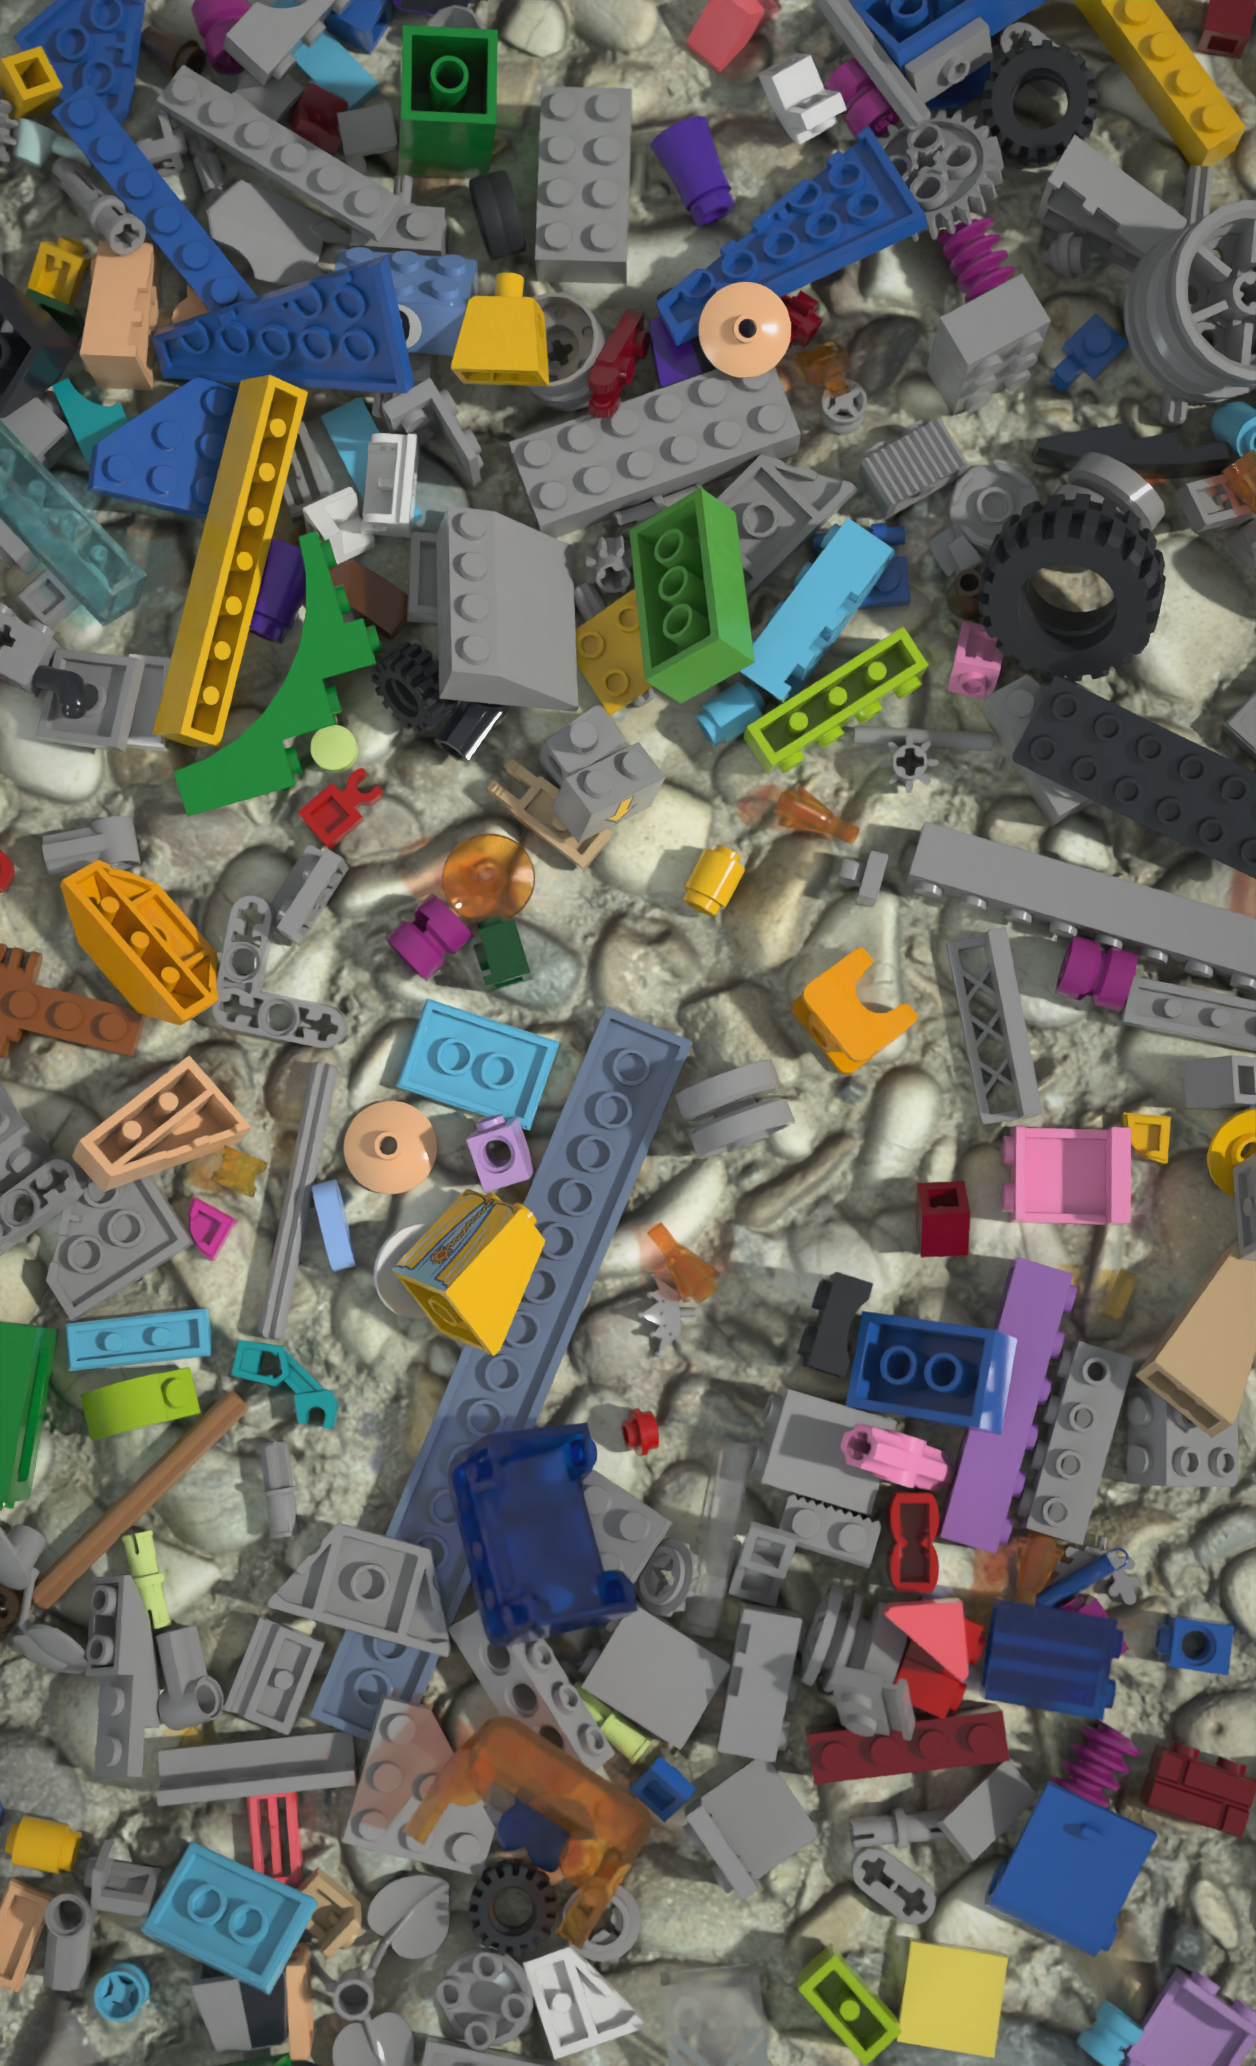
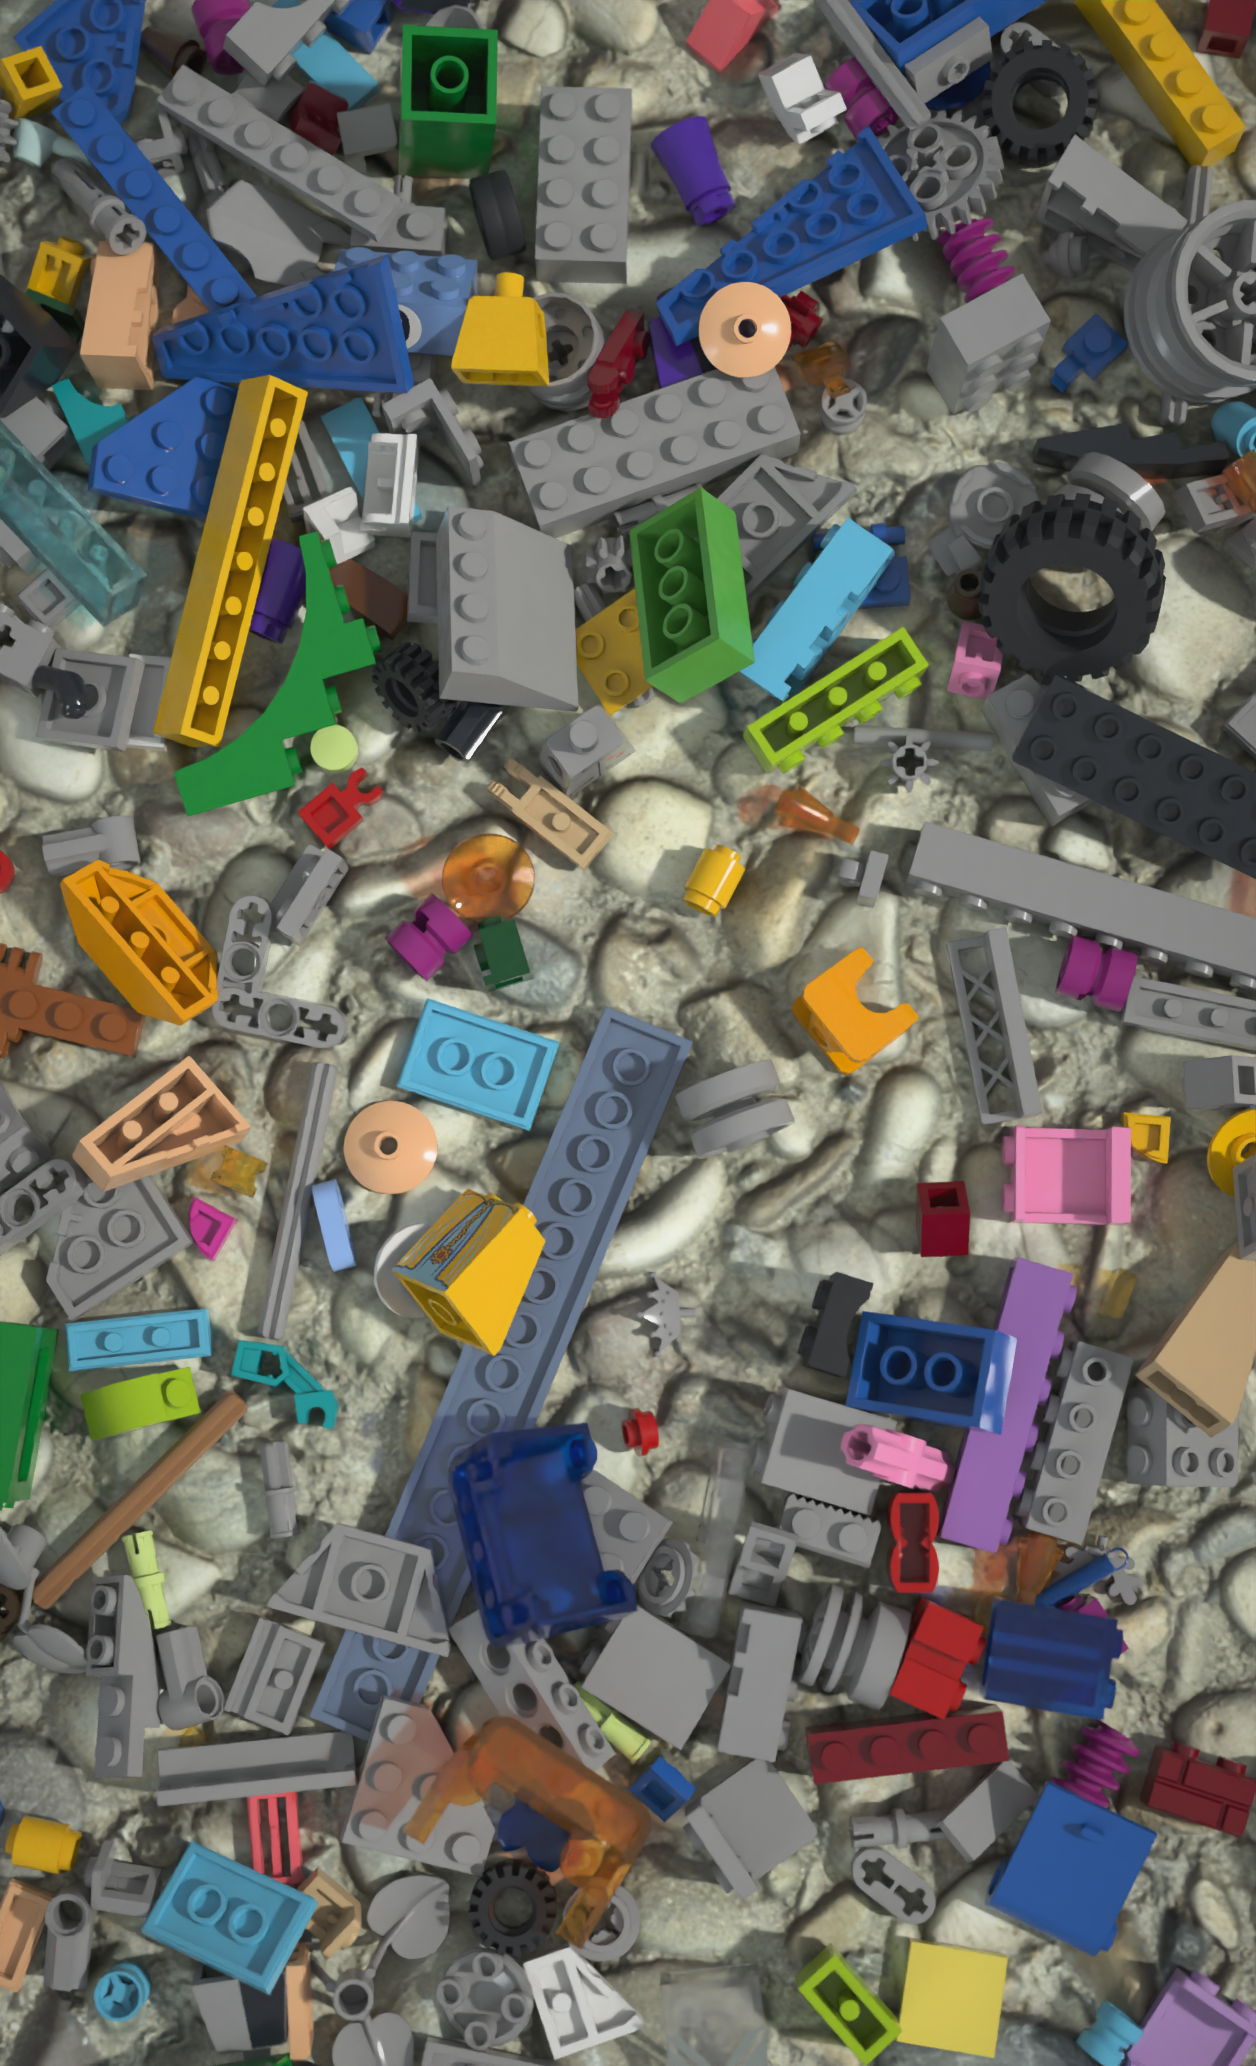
(496, 1172): lavender brick -> none
(608, 792): light grey brick -> none
(690, 1273): clear orange cone -> none
(729, 713): medium azure brick -> none
(870, 1704): light grey plate -> none
(911, 466): light grey brick -> none
(936, 1627): coral slope -> none
(1216, 1647): blue brick -> none

